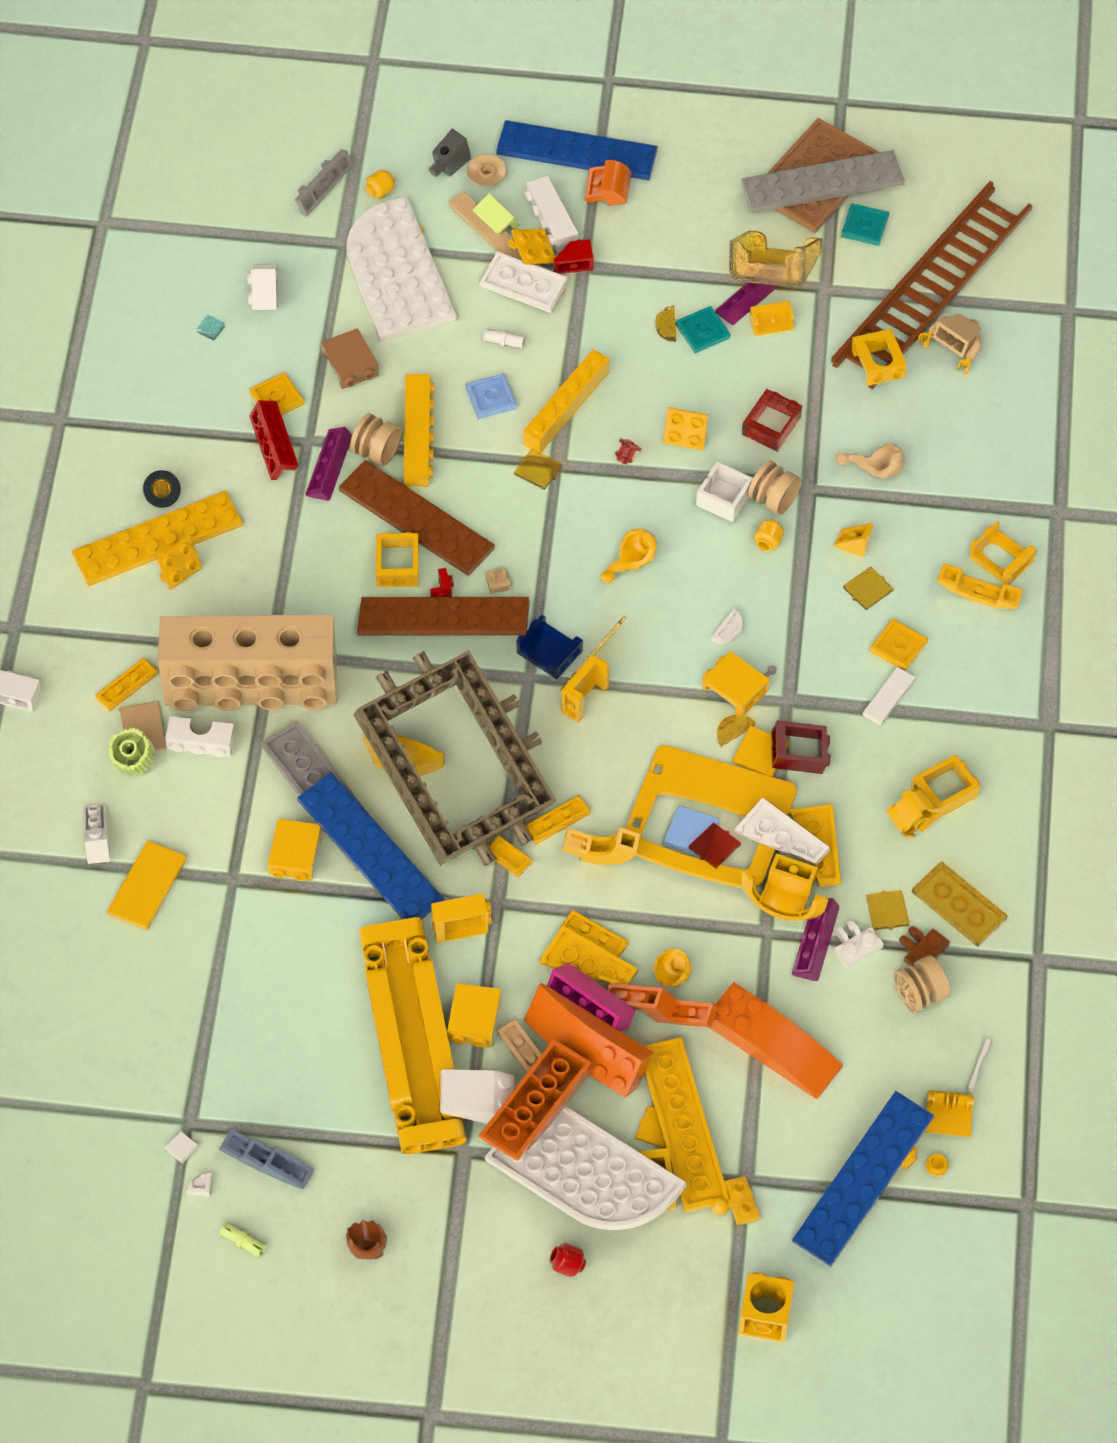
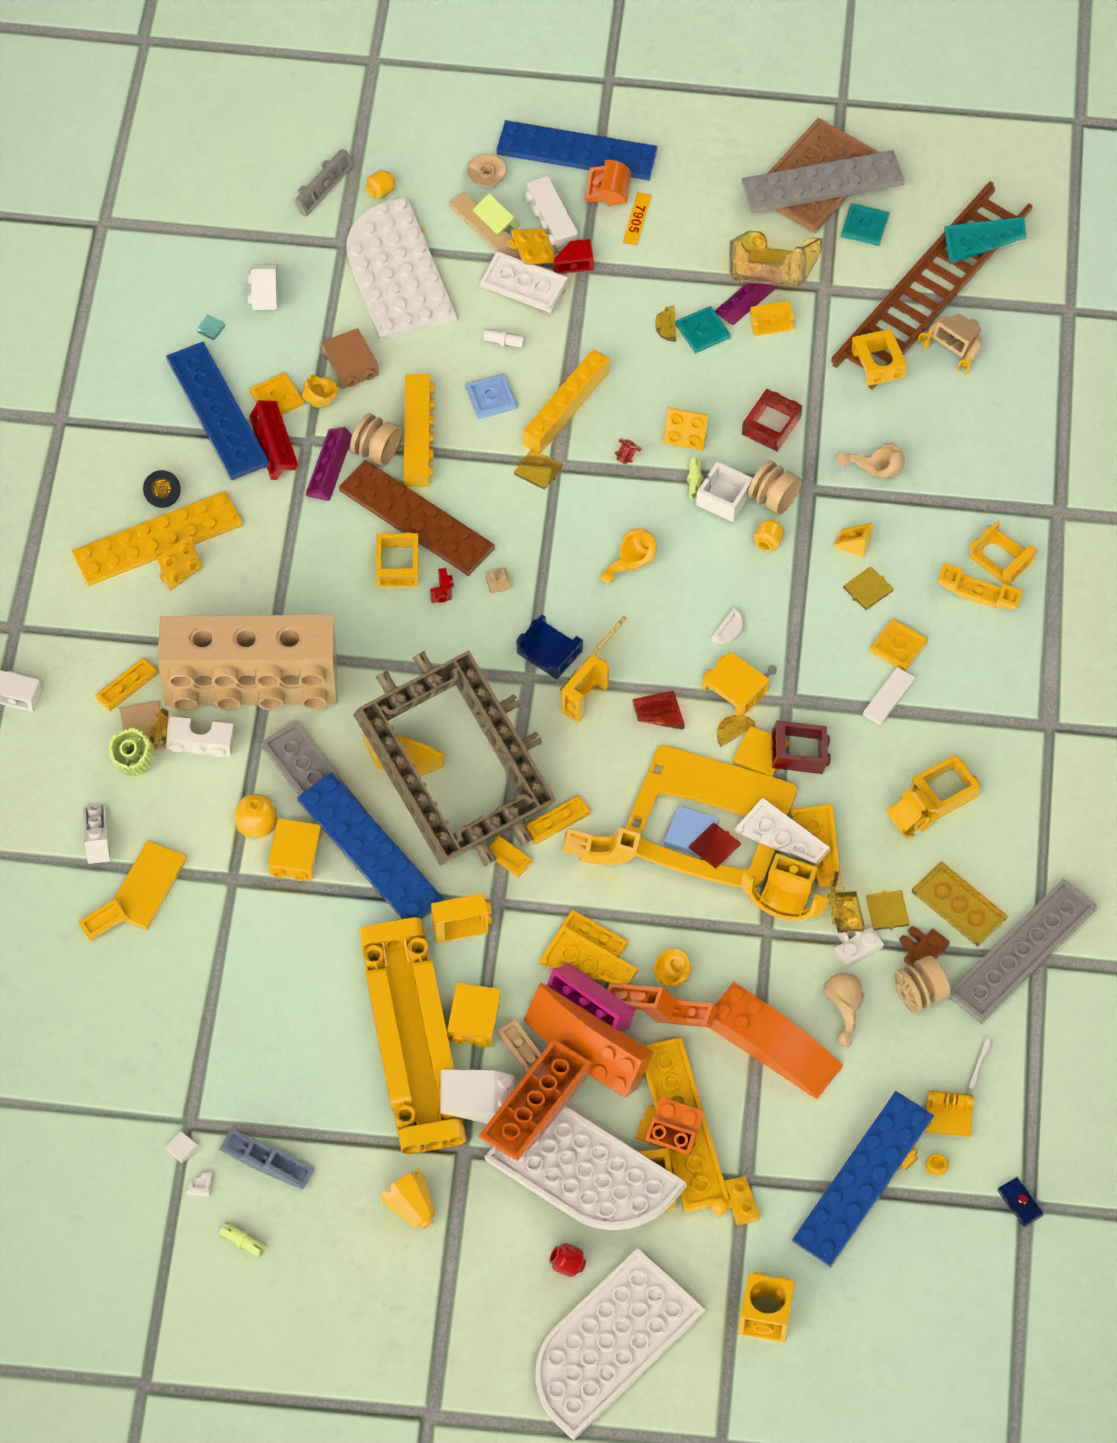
(103, 919): none -> yellow tile
(158, 732): none -> clear yellow tile
(217, 411): none -> blue plate
(255, 816): none -> yellow cylinder
(319, 391): none -> yellow hair
(366, 1240): dark orange hair -> none
(411, 1200): none -> yellow cone
(443, 616): dark orange plate -> none
(450, 154): dark grey torso -> none
(610, 1341): none -> white plate
(637, 218): none -> yellow sticker
(659, 710): none -> clear red wing
(675, 1126): none -> orange brick
(694, 477): none -> yellowish green pin
(815, 943): magenta slope -> none
(845, 907): none -> clear yellow bracket
(847, 994): none -> tan hair
(980, 237): none -> teal wing
(1020, 1202): none -> clear blue tile
(1022, 951): none -> light grey plate

